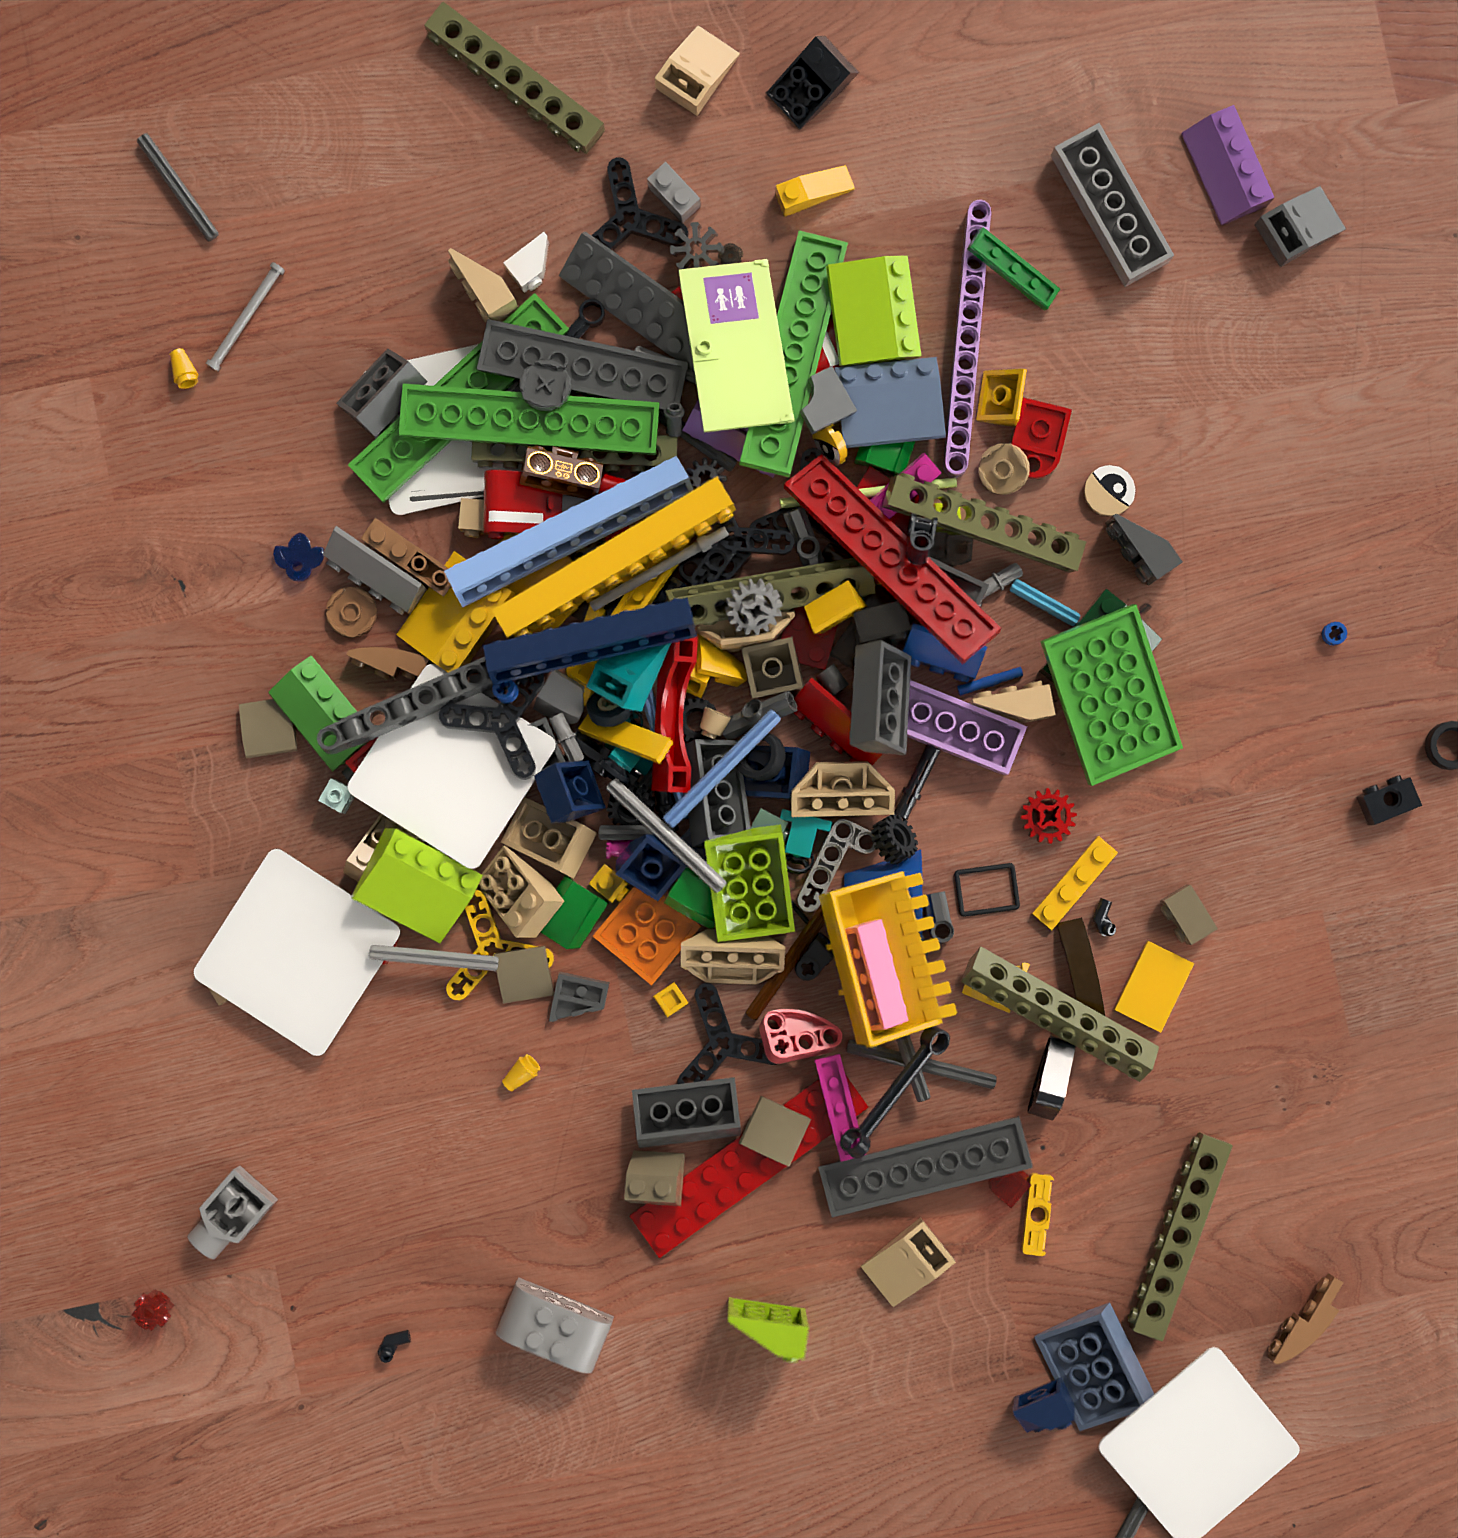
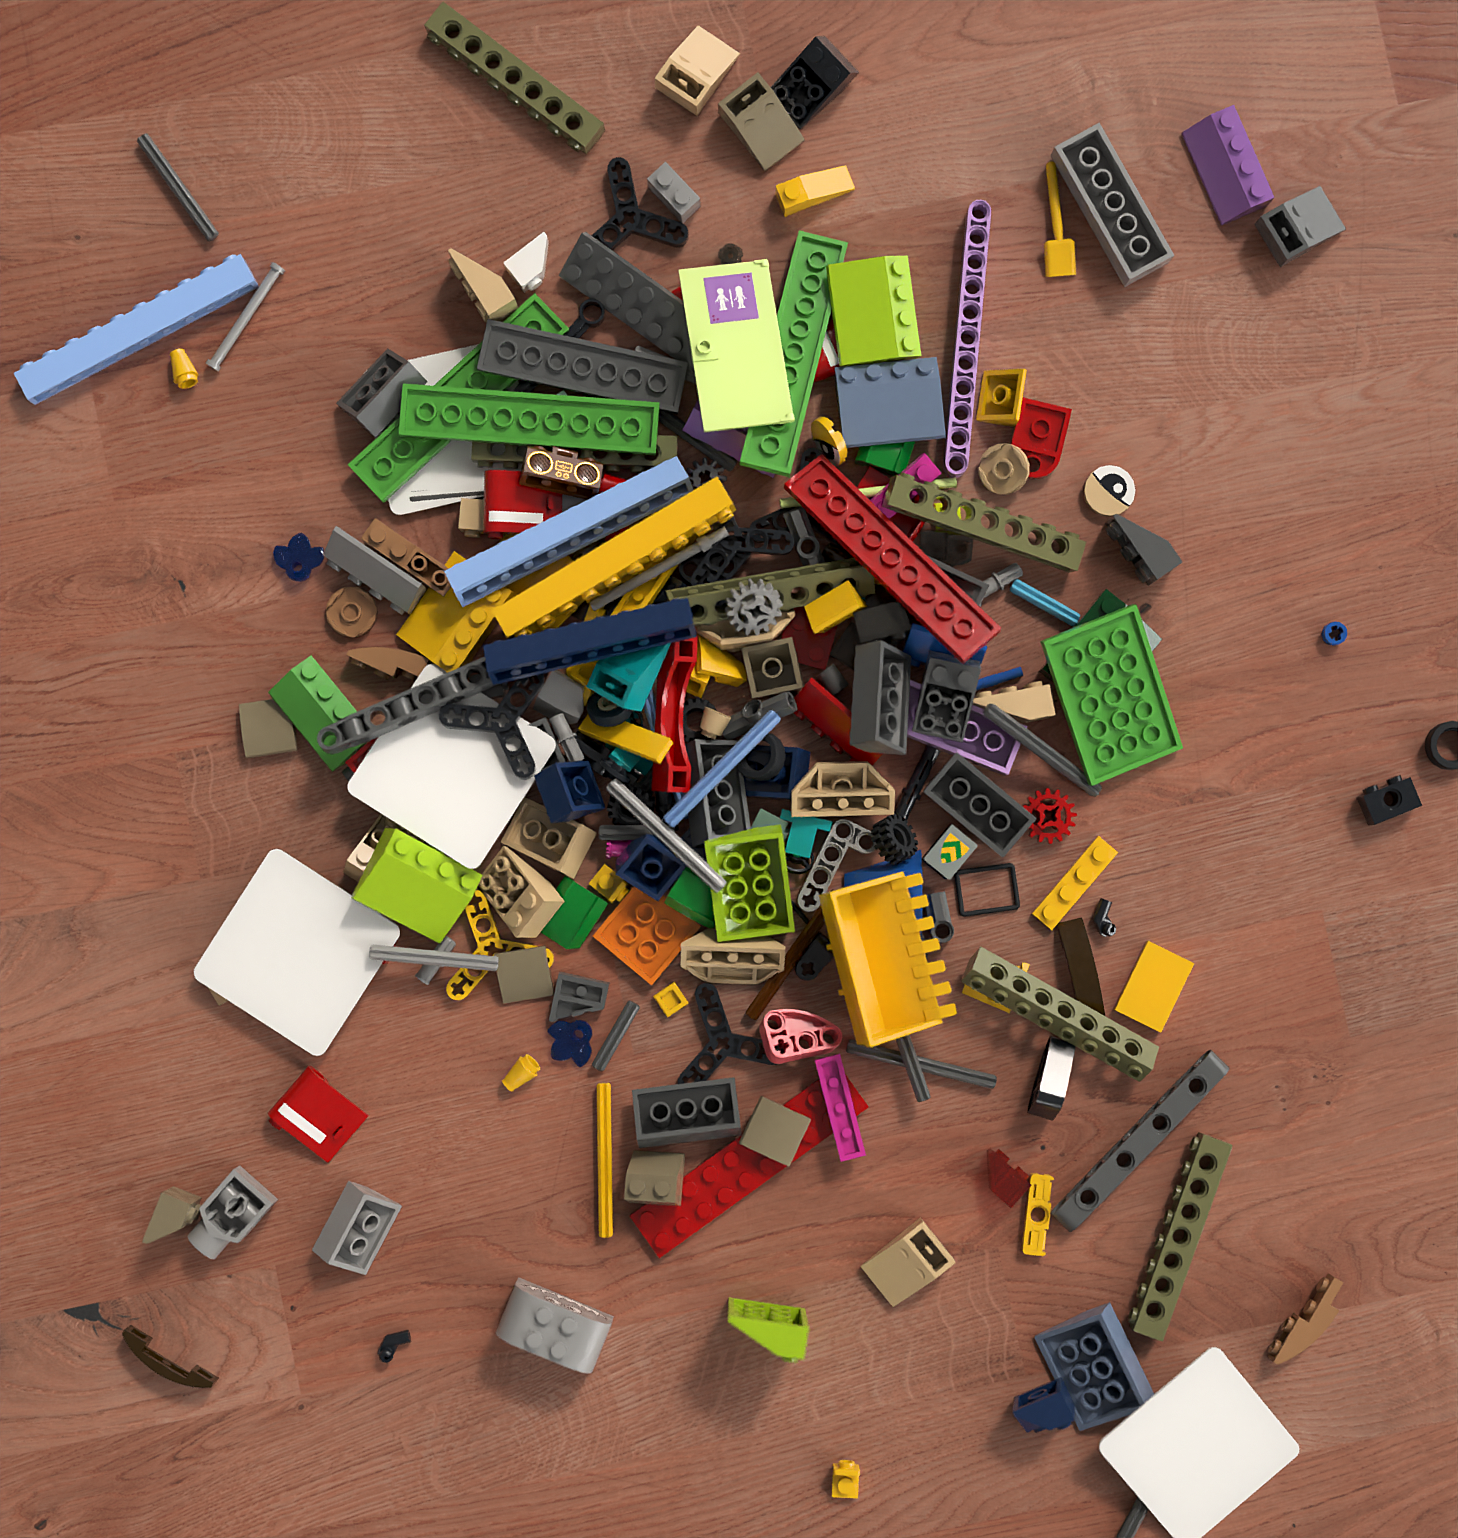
(136, 329): none -> light blue brick
(138, 1343): none -> dark brown slope
(161, 1306): clear red brick -> none
(173, 1212): none -> dark tan slope
(313, 1113): none -> red door
(336, 796): light aqua brick -> none
(356, 1228): none -> light grey slope
(427, 972): none -> light grey axle
(510, 696): blue bush -> none
(545, 385): dark grey tile -> none
(568, 1044): none -> clear blue plate
(604, 1147): none -> yellow axle
(615, 1035): none -> dark grey axle
(674, 414): dark grey pin -> none
(688, 251): dark grey gear -> none
(760, 121): none -> dark tan slope
(828, 401): tile -> none
(845, 1479): none -> yellow bracket
(876, 975): bright pink brick -> none
(895, 1091): black piece -> none
(920, 538): black piece -> none
(926, 1166): dark grey plate -> none
(946, 696): none -> dark grey slope
(949, 852): none -> piece
(979, 804): none -> dark grey slope
(1013, 268): green tile -> none
(1040, 748): none -> dark grey axle
(1058, 252): none -> yellow piece
(1140, 1140): none -> dark grey beam
(1188, 915): dark tan brick -> none

